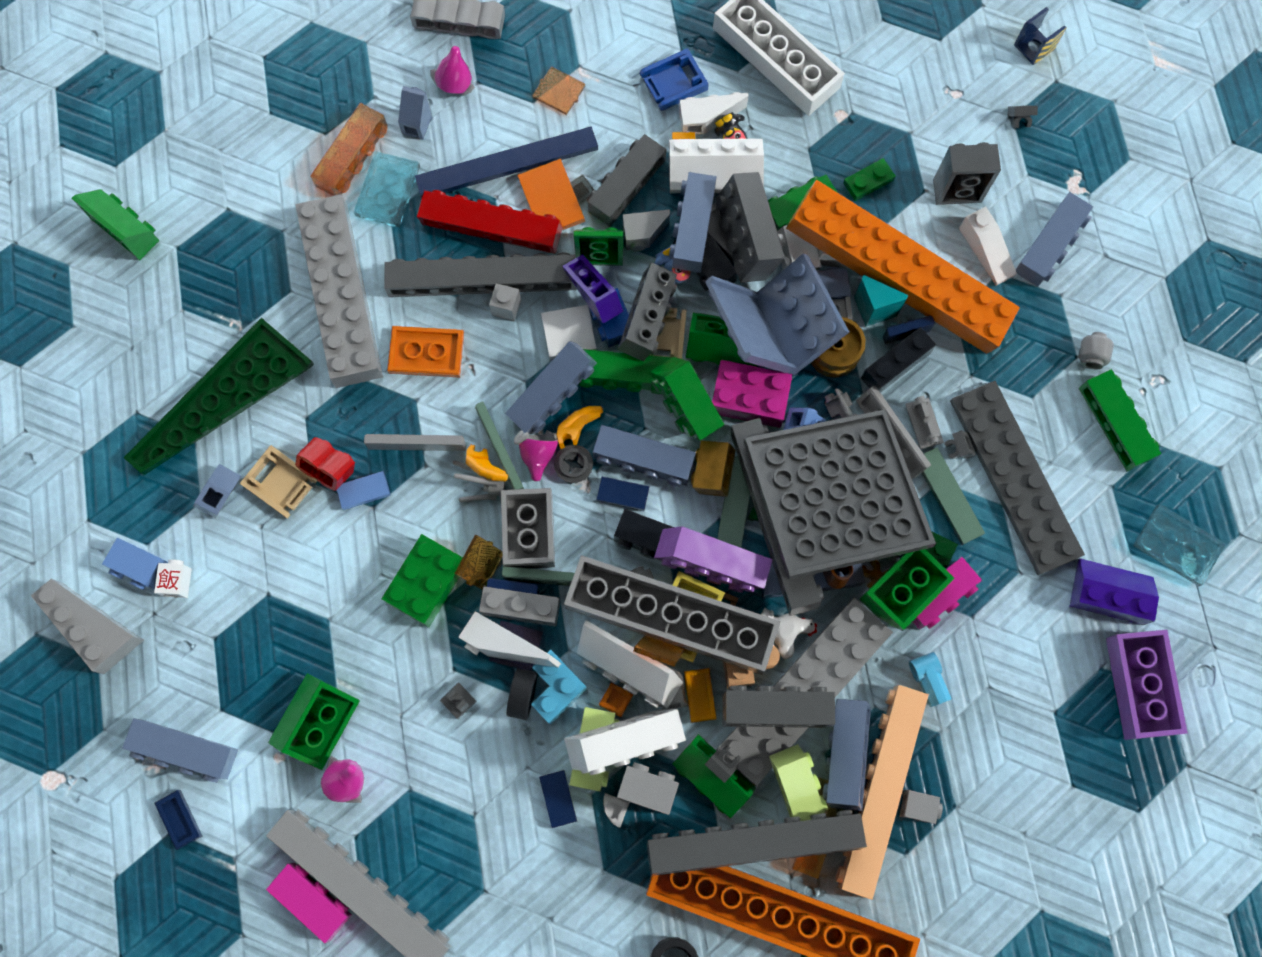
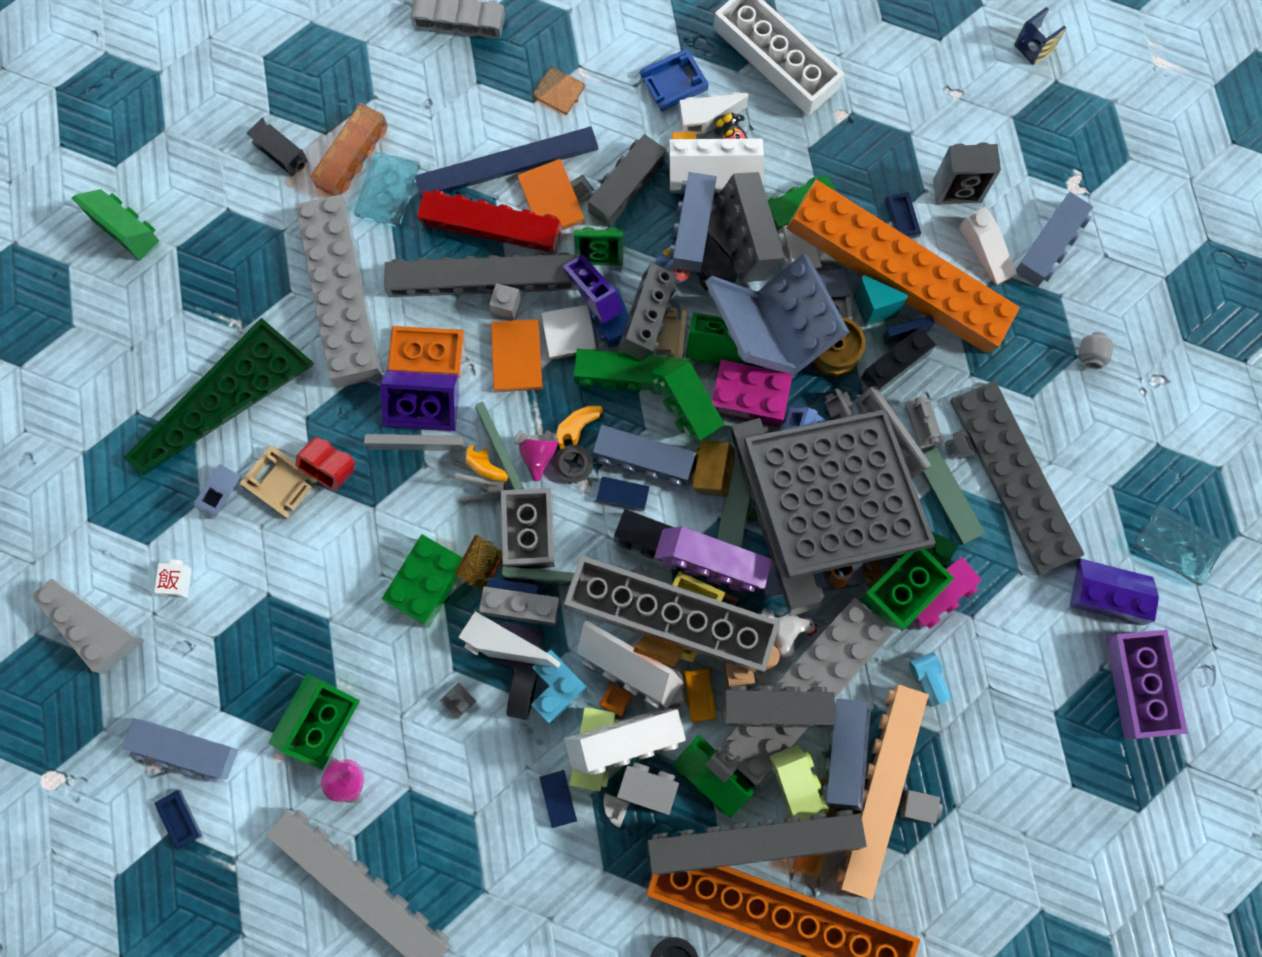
(133, 563): medium blue brick -> none
(277, 147): none -> black window
(309, 902): dark pink brick -> none
(363, 490): medium blue tile -> none
(414, 112): sand blue slope -> none
(419, 400): none -> dark purple slope
(453, 74): dark pink hat -> none
(516, 355): none -> orange tile
(551, 388): sand blue brick -> none
(644, 228): light grey slope -> none
(869, 179): green plate -> none
(903, 214): none -> dark blue tile
(1022, 112): dark grey tile -> none
(1120, 420): green brick -> none

